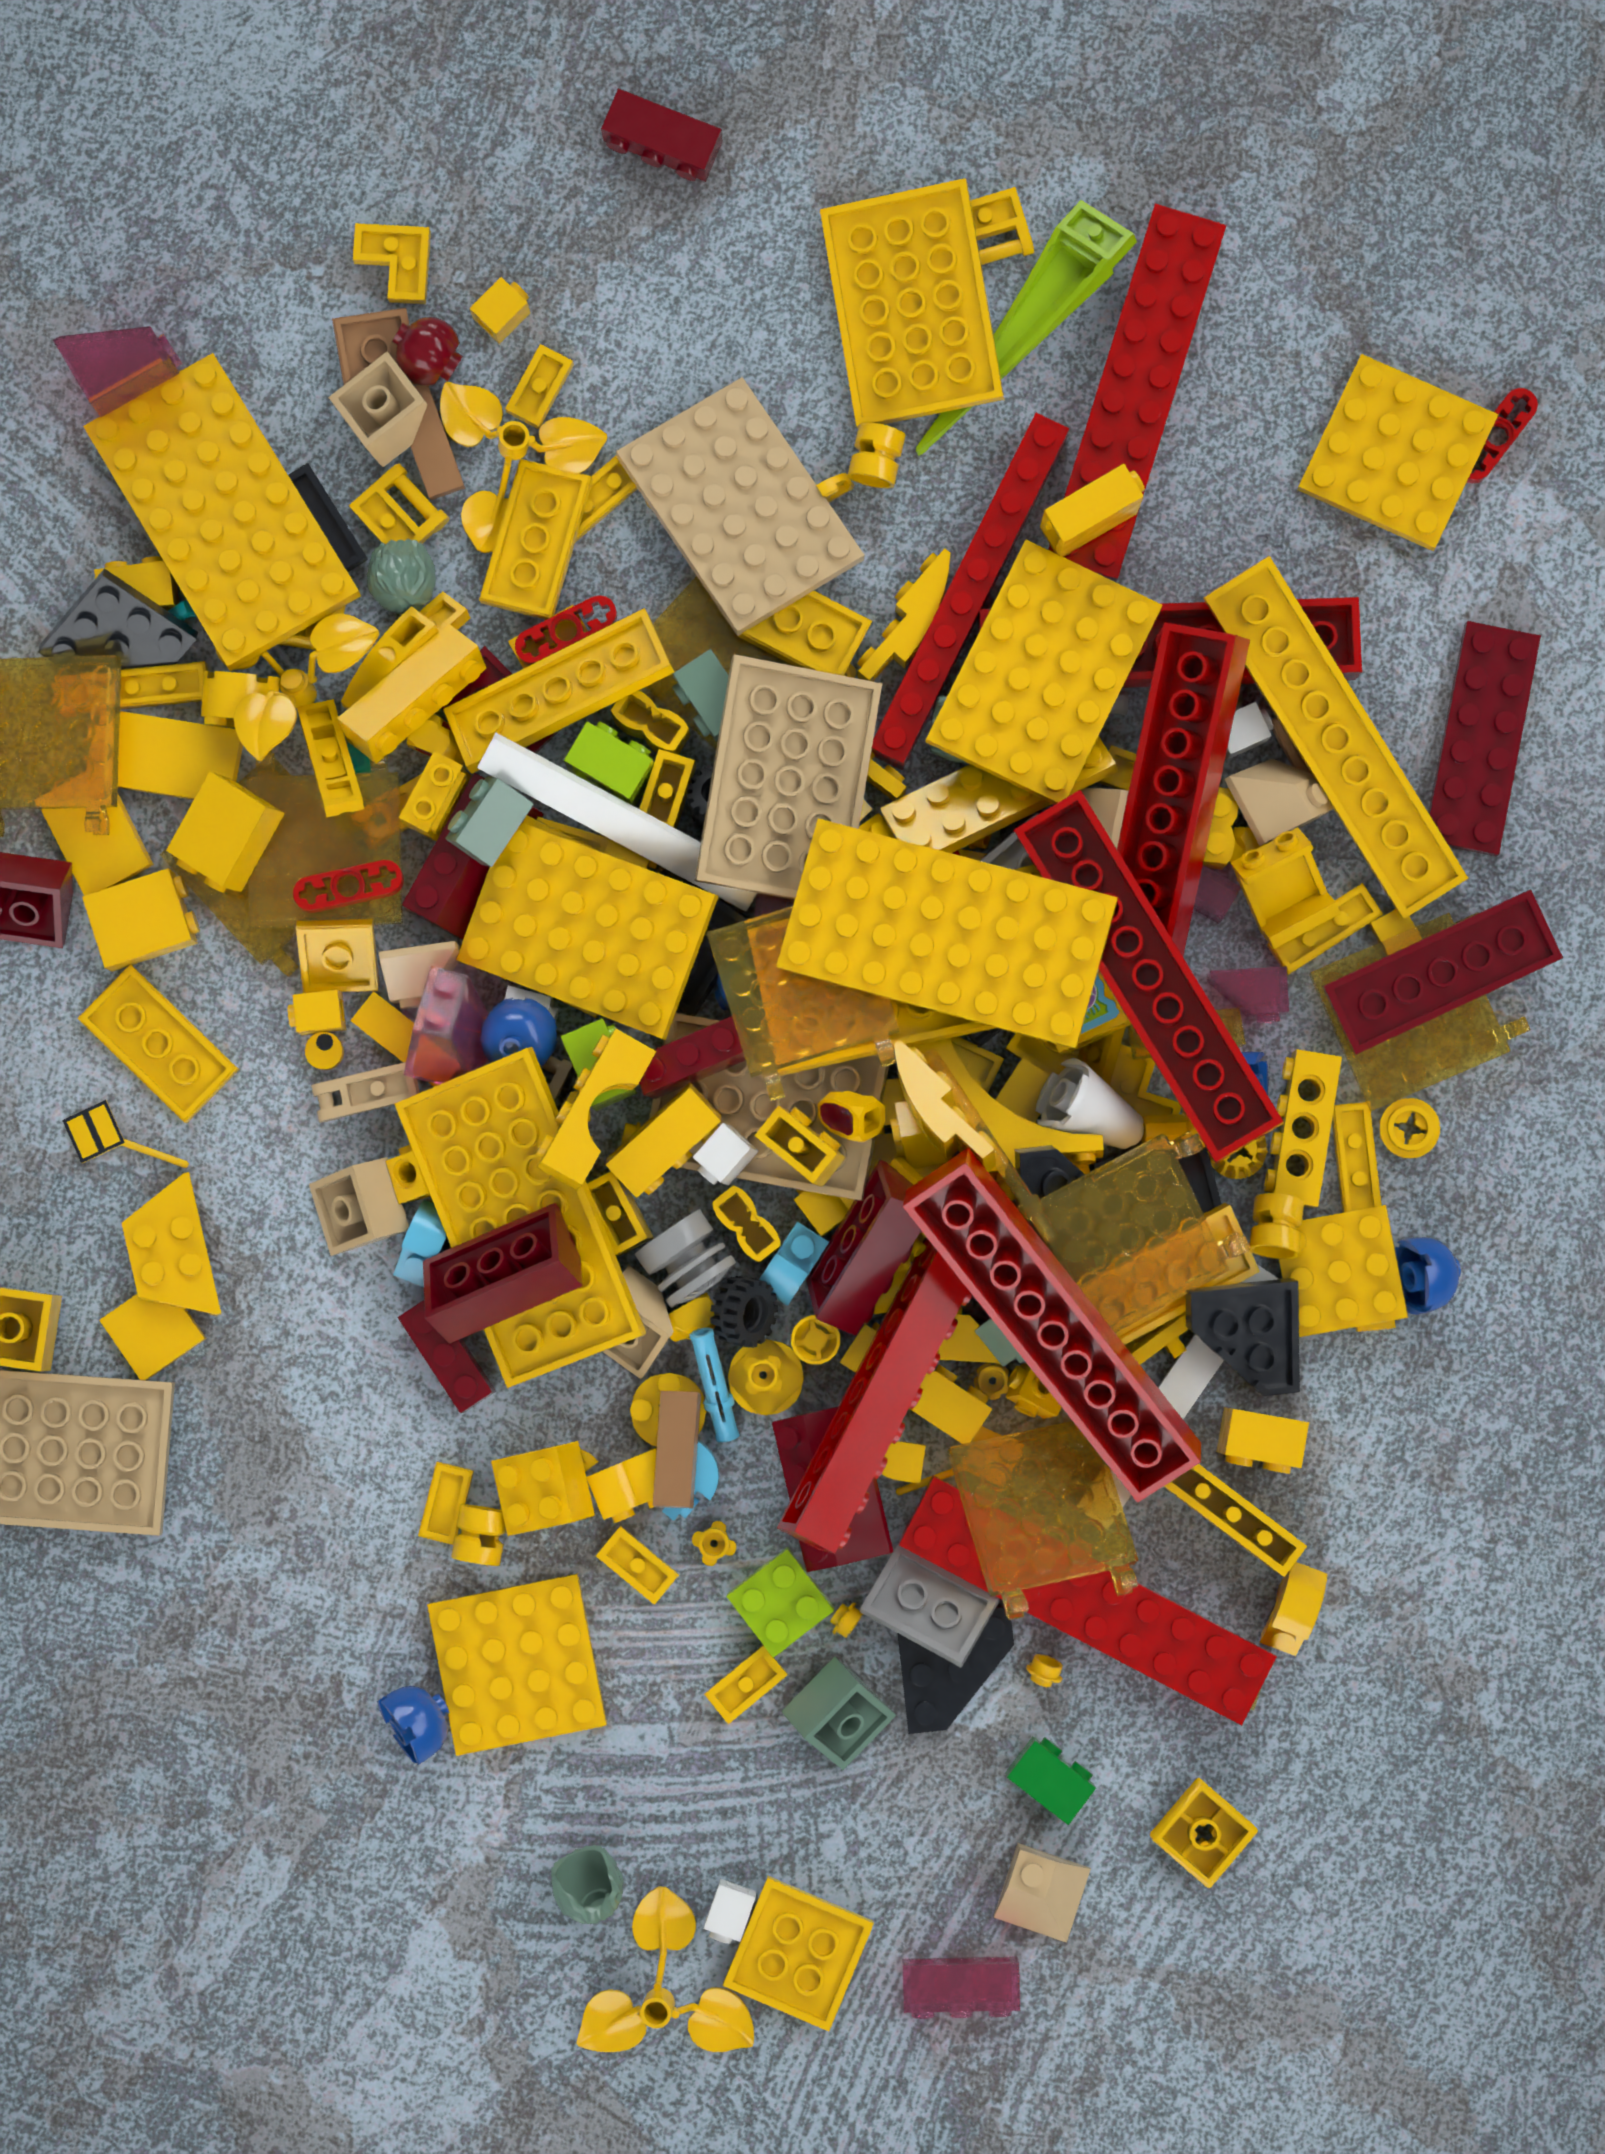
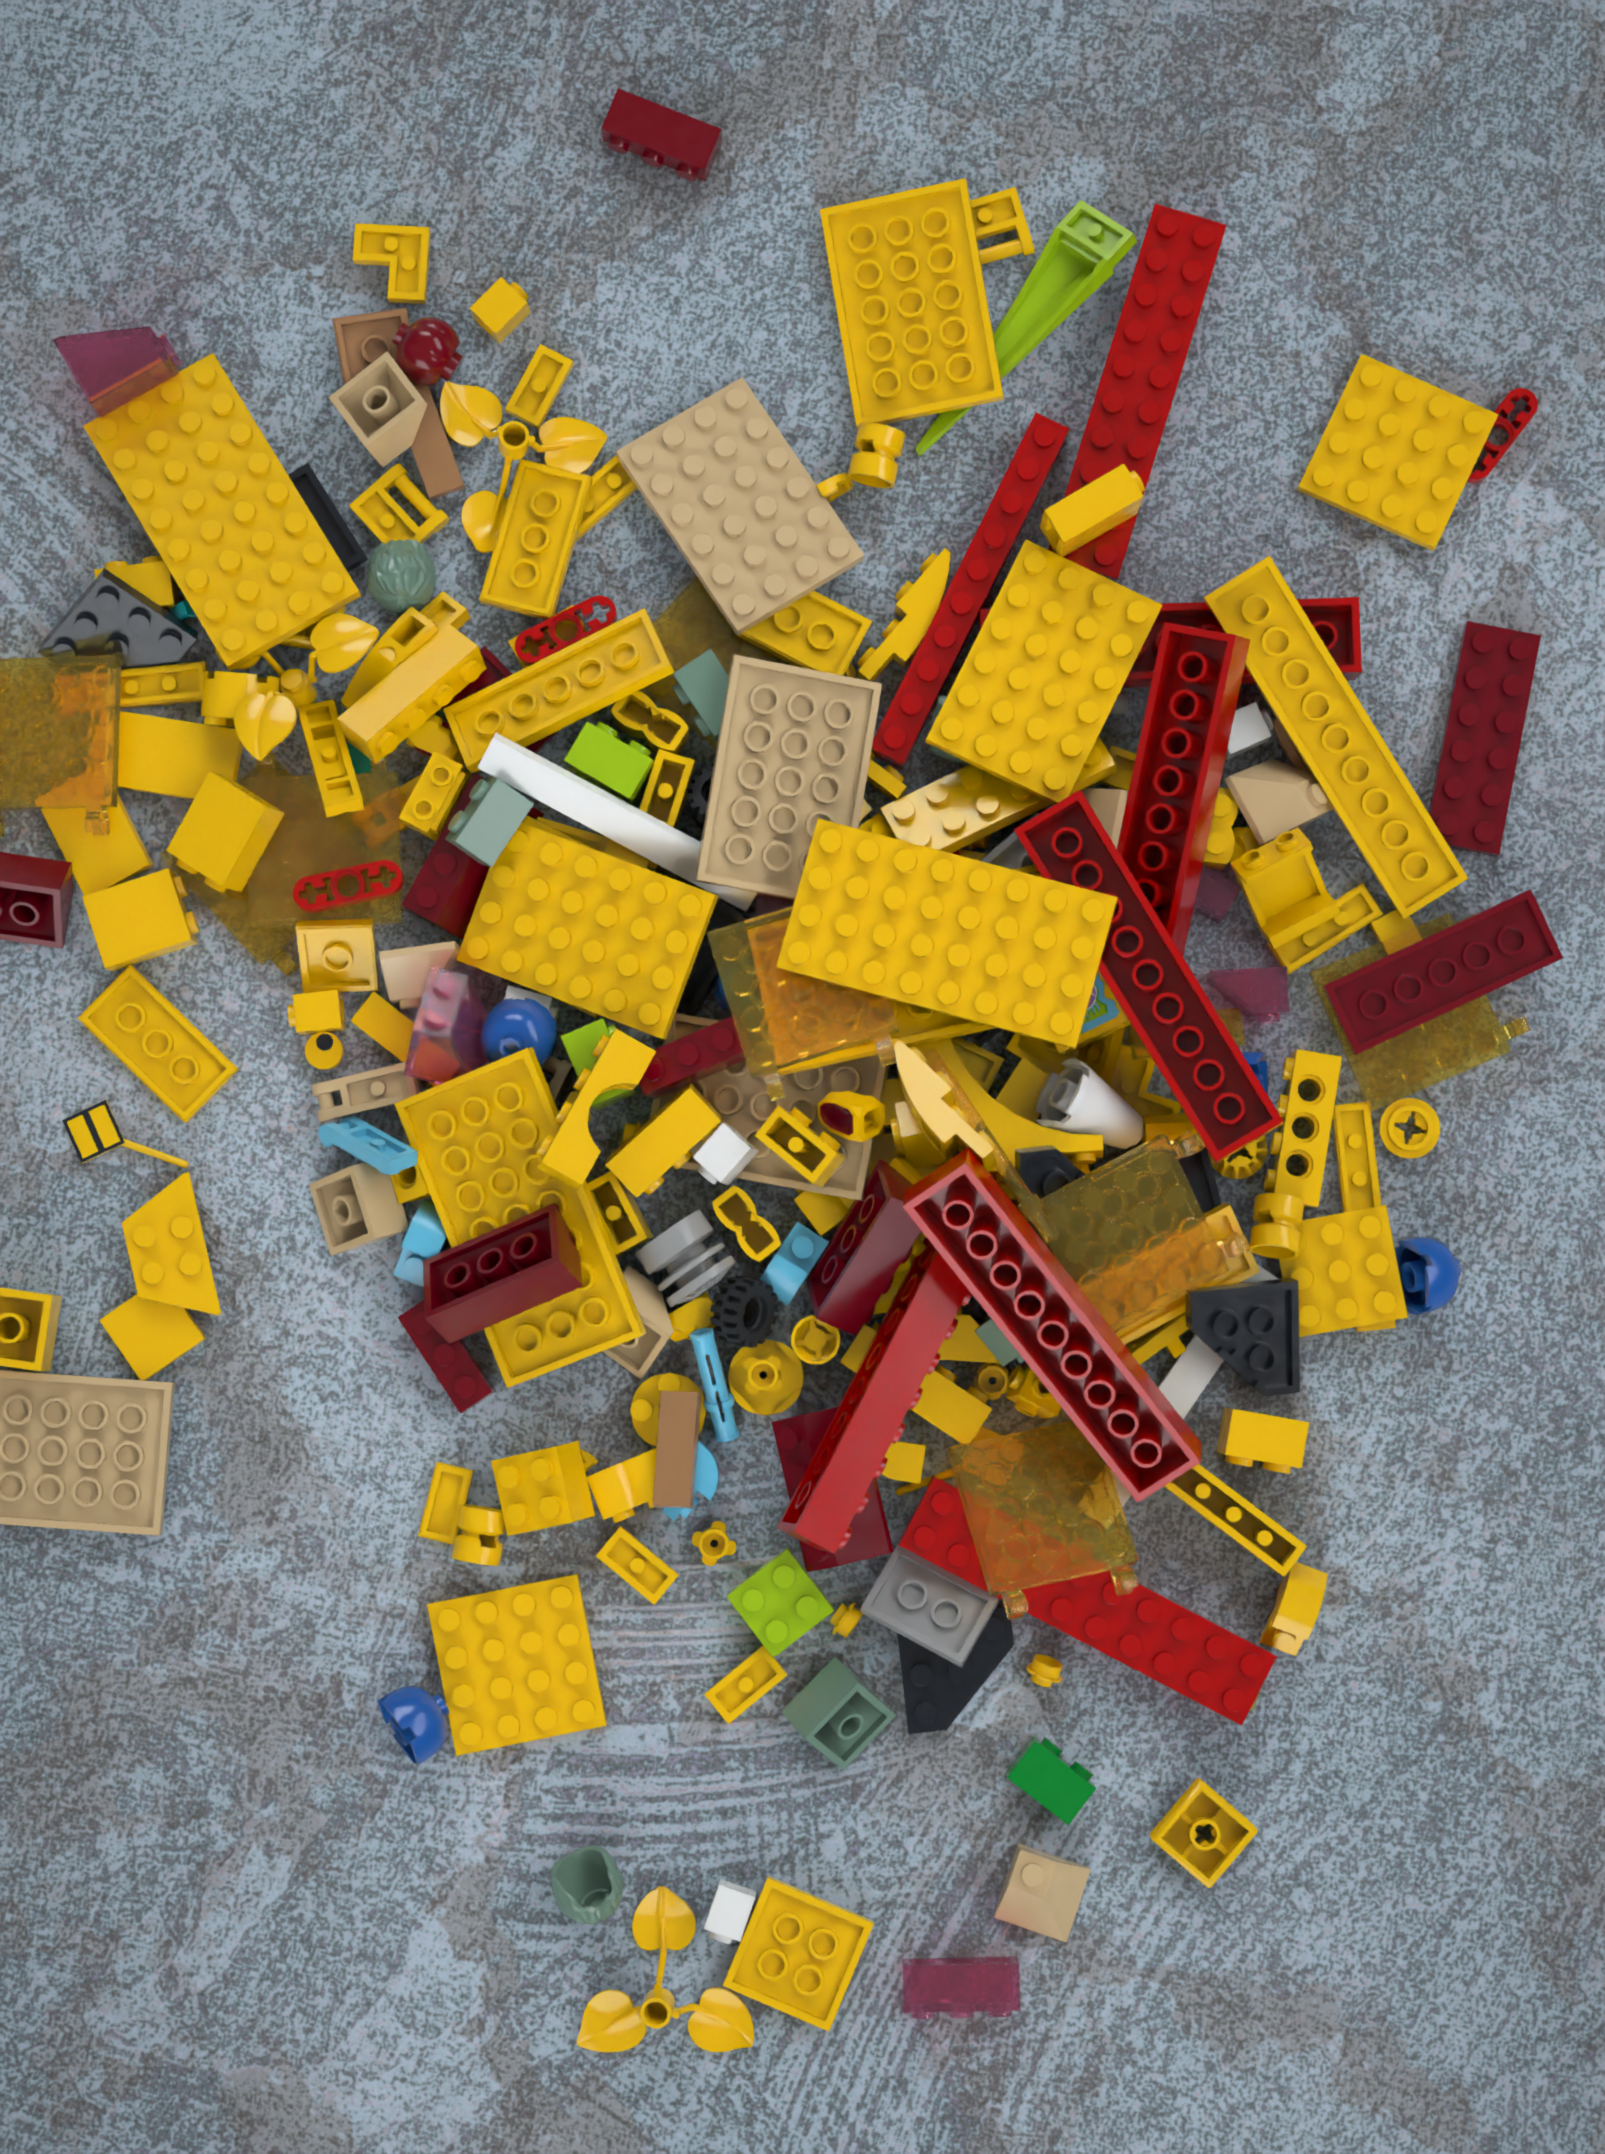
(369, 1145): none -> medium azure plate

